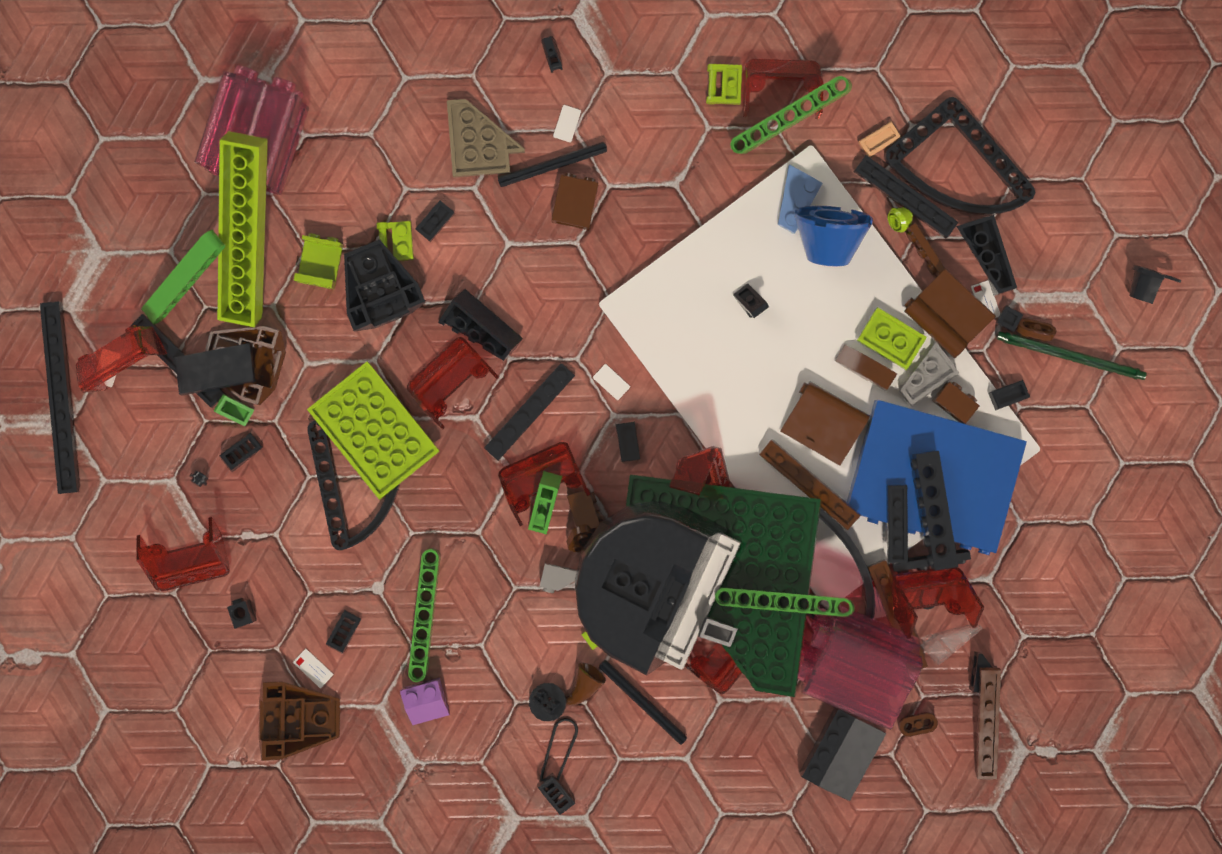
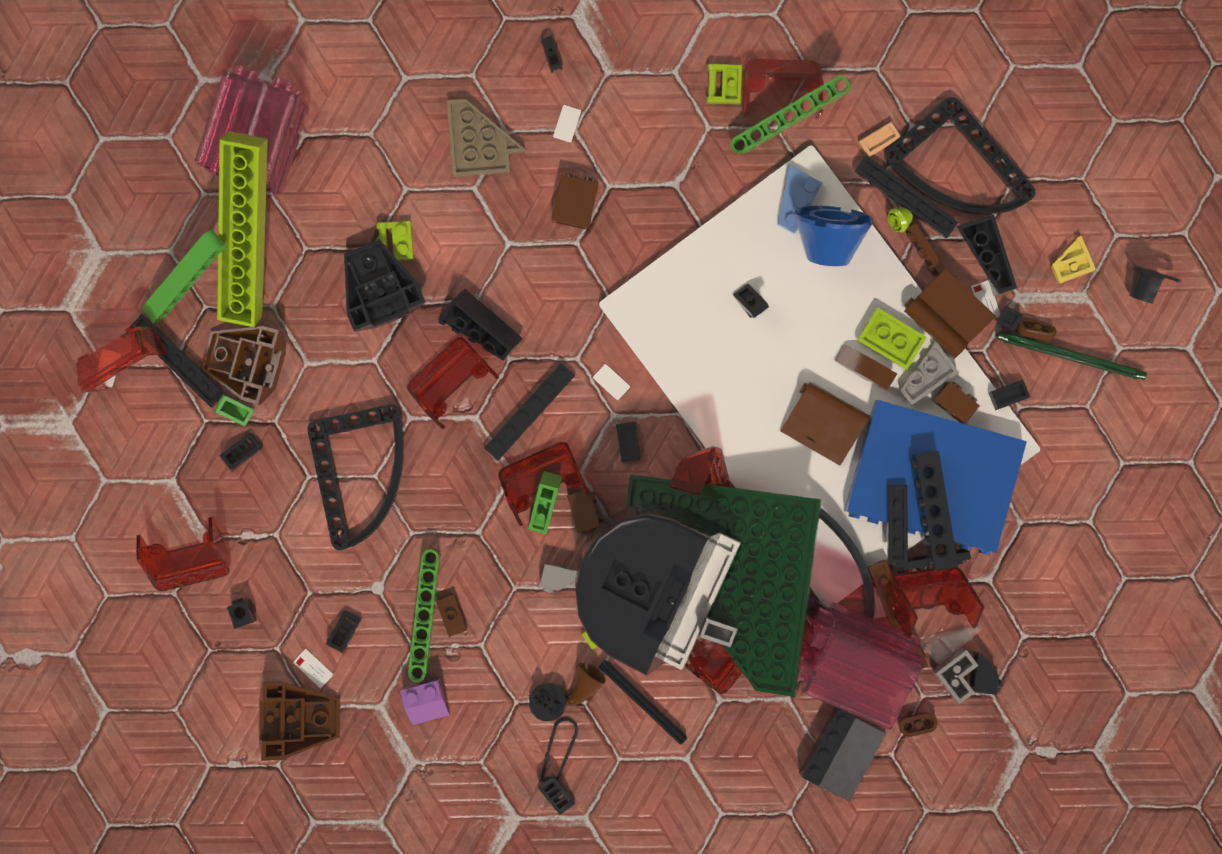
(59, 397): black plate -> none
(199, 479): black plate -> none
(215, 369): black tile -> none
(319, 261): lime panel -> none
(373, 430): lime plate -> none
(435, 221): black plate -> none
(451, 615): none -> reddish brown plate
(552, 164): black axle -> none
(578, 538): reddish brown plate -> none
(774, 602): bright green beam -> none
(810, 484): reddish brown plate -> none
(951, 674): none -> light grey brick
(988, 723): reddish brown plate -> none
(1073, 262): none -> light yellow wing

